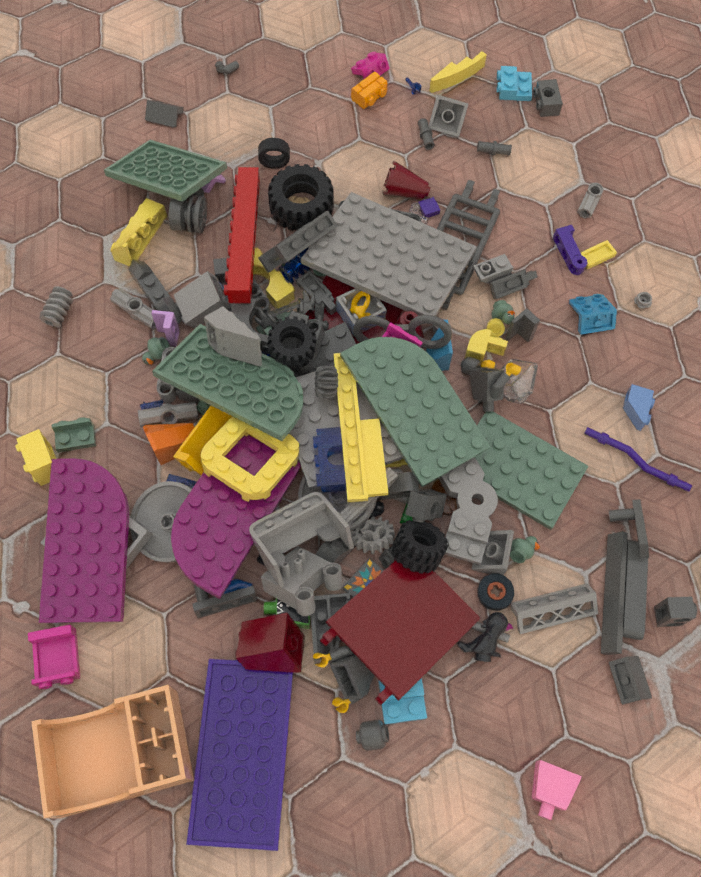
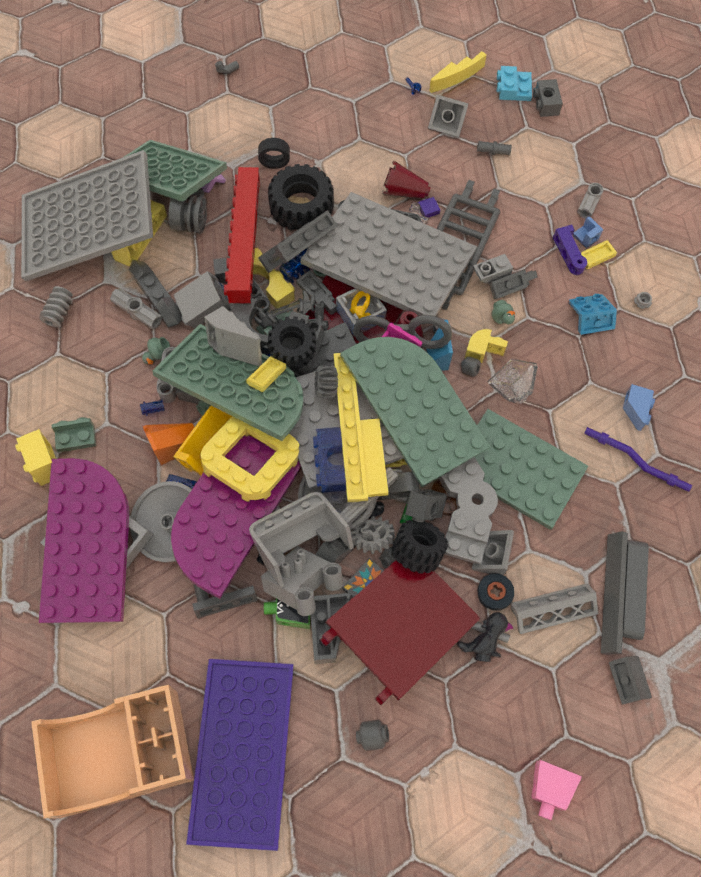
(55, 656): dark pink panel -> none
(86, 216): none -> light grey plate
(162, 113): dark grey panel -> none
(167, 323): lavender panel -> none
(179, 412): light grey piece -> none
(237, 584): blue arm -> none
(266, 374): none -> light yellow tile
(271, 644): dark red slope -> none
(350, 674): dark grey torso -> none
(369, 90): light orange brick -> none
(373, 63): dark pink bracket -> none
(408, 708): medium azure plate -> none
(426, 134): dark grey pin -> none
(489, 383): dark grey torso -> none
(497, 327): light yellow tile -> none
(523, 549): sand green animal -> none
(524, 324): dark grey panel -> none
(588, 233): none -> medium blue panel
(634, 514): dark grey piece -> none
(675, 611): dark grey brick -> none

